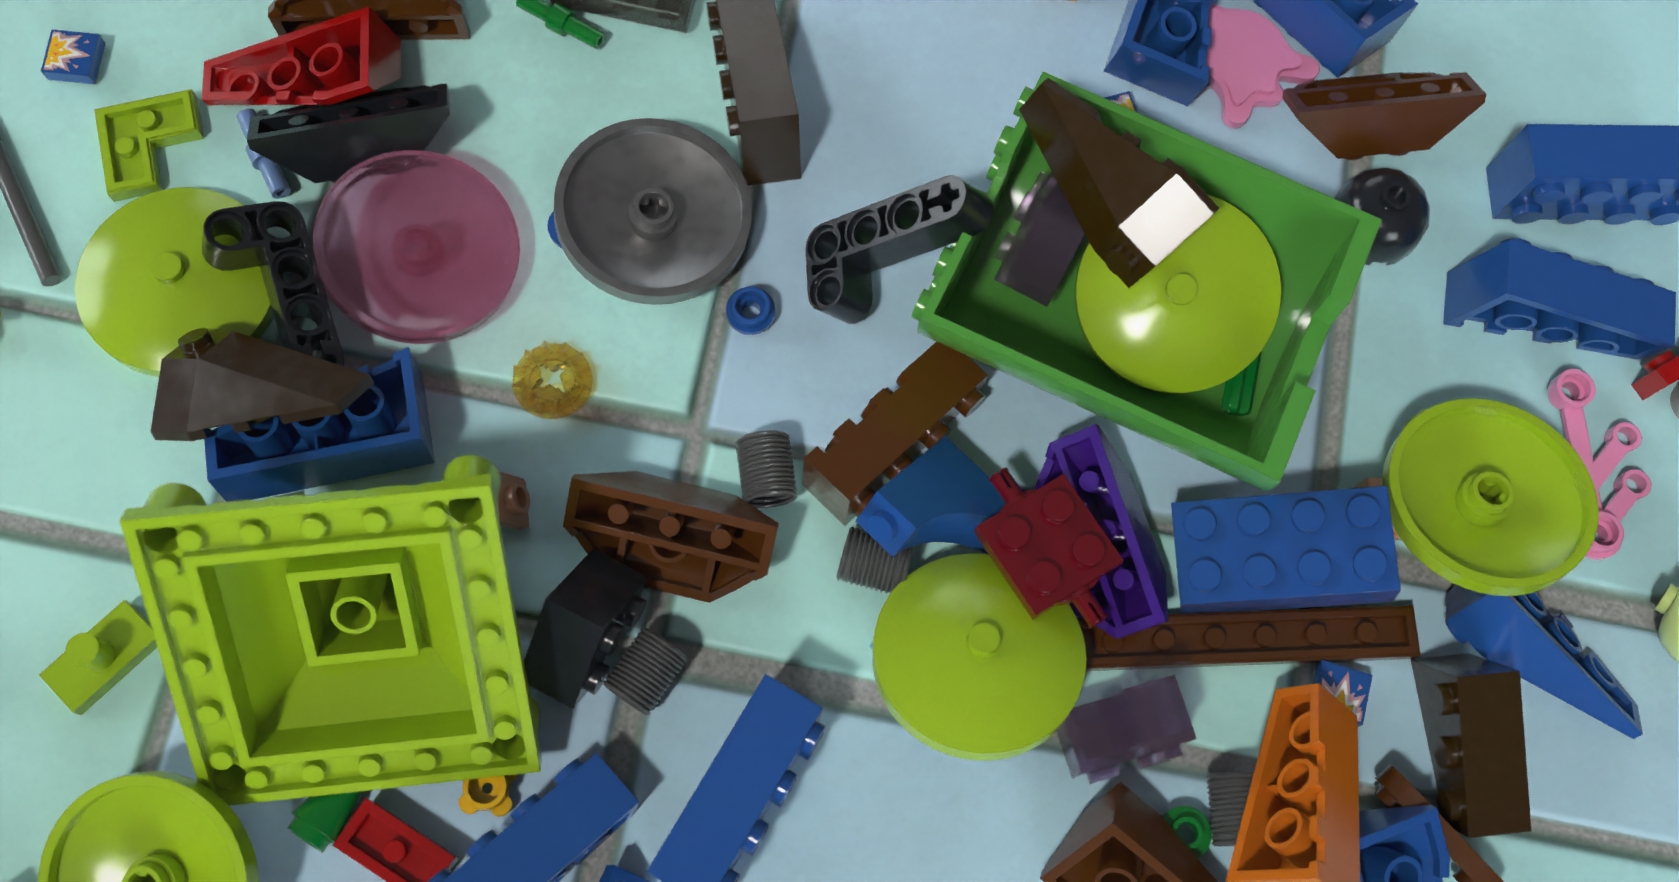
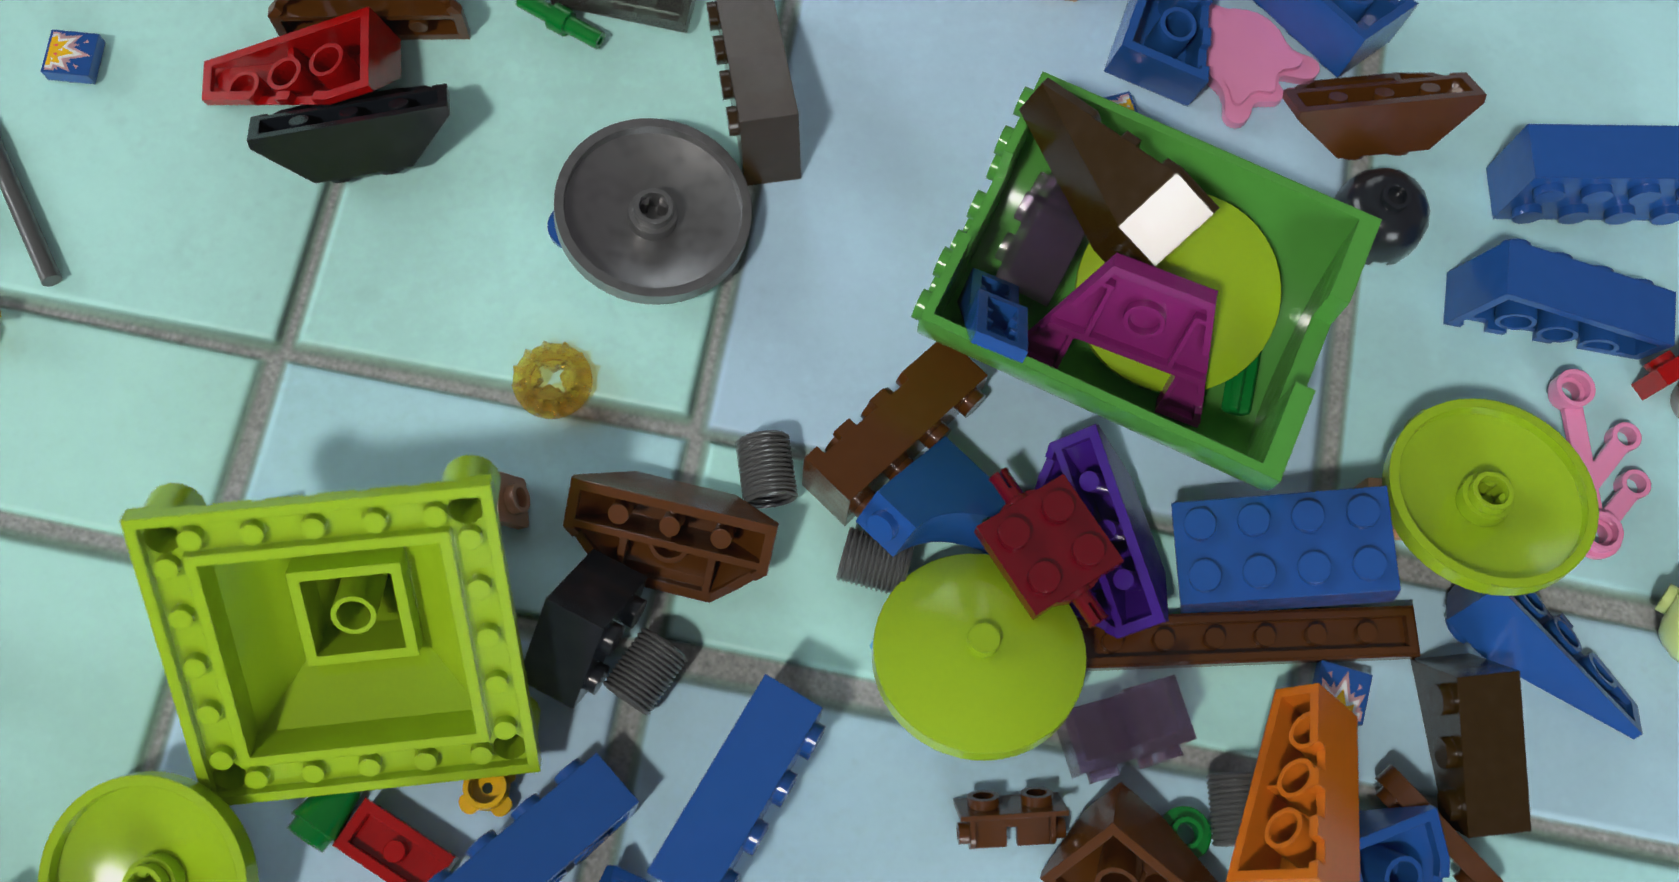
(100, 657): lime tile -> none
(132, 134): lime tile -> none
(150, 285): lime dish -> none
(242, 382): dark brown wedge -> none
(270, 170): medium blue bar -> none
(275, 257): black beam -> none
(373, 436): blue wedge -> none
(416, 246): clear pink dish -> none
(746, 298): blue plate -> none
(885, 233): black beam -> none
(994, 315): none -> blue slope
(1034, 814): none -> reddish brown hinge
(1141, 317): none -> magenta wing

